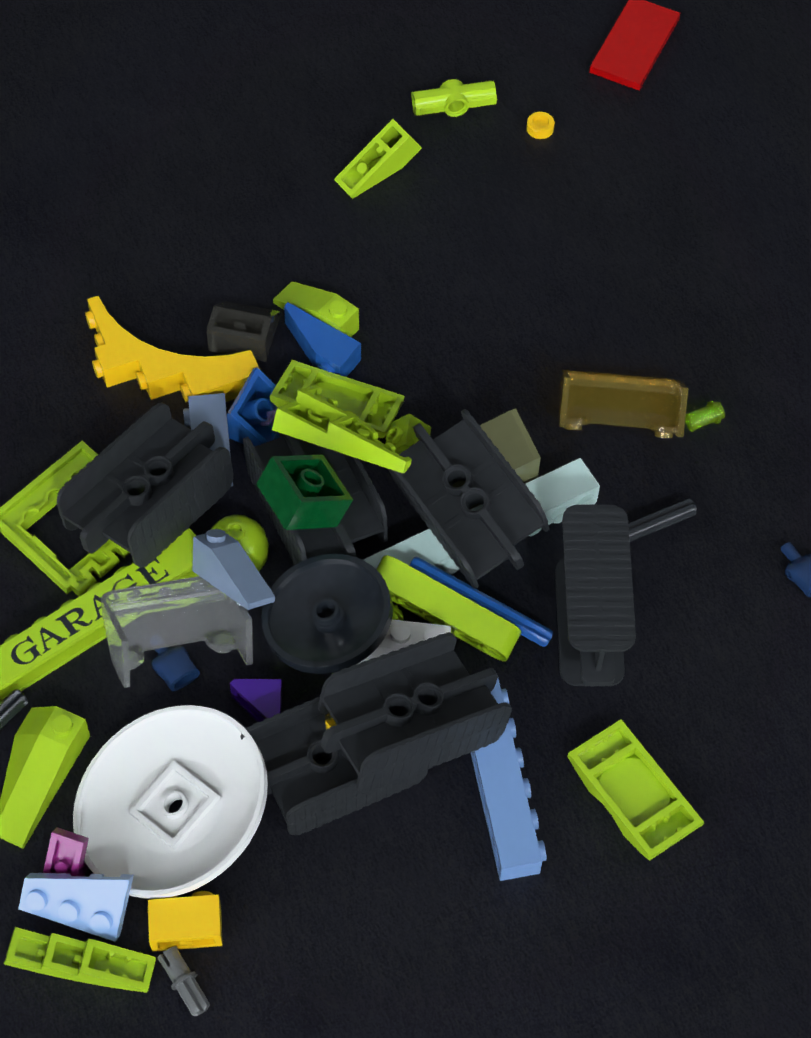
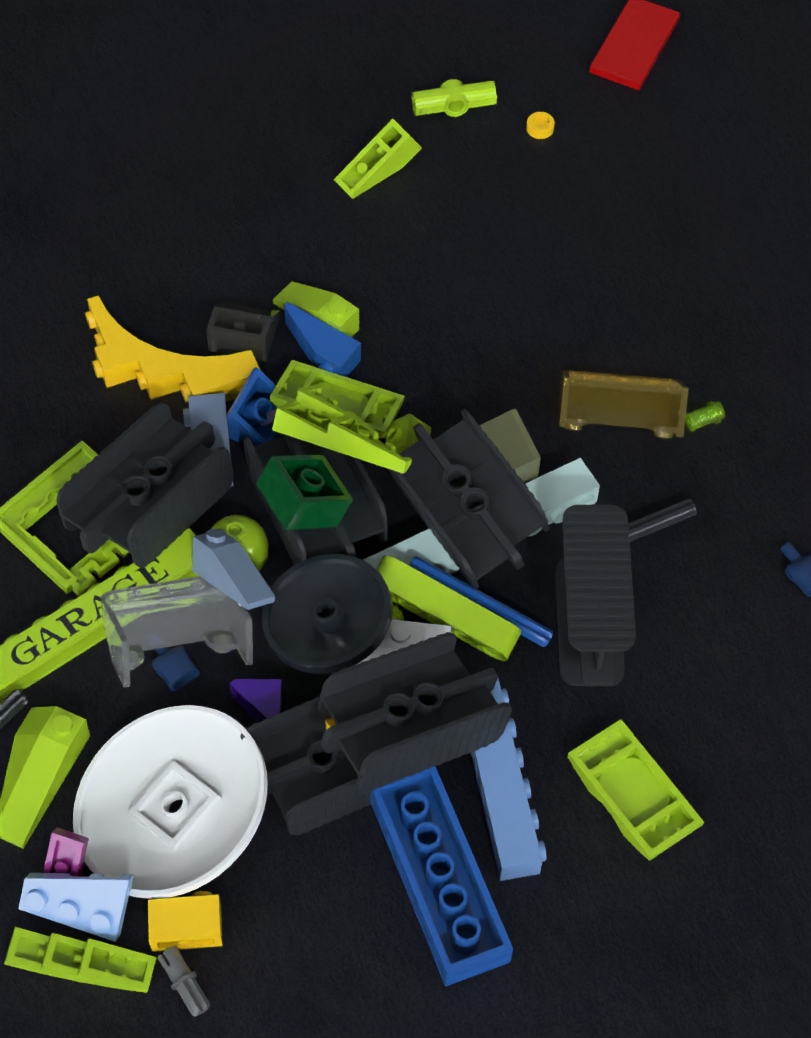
(441, 877): none -> blue brick

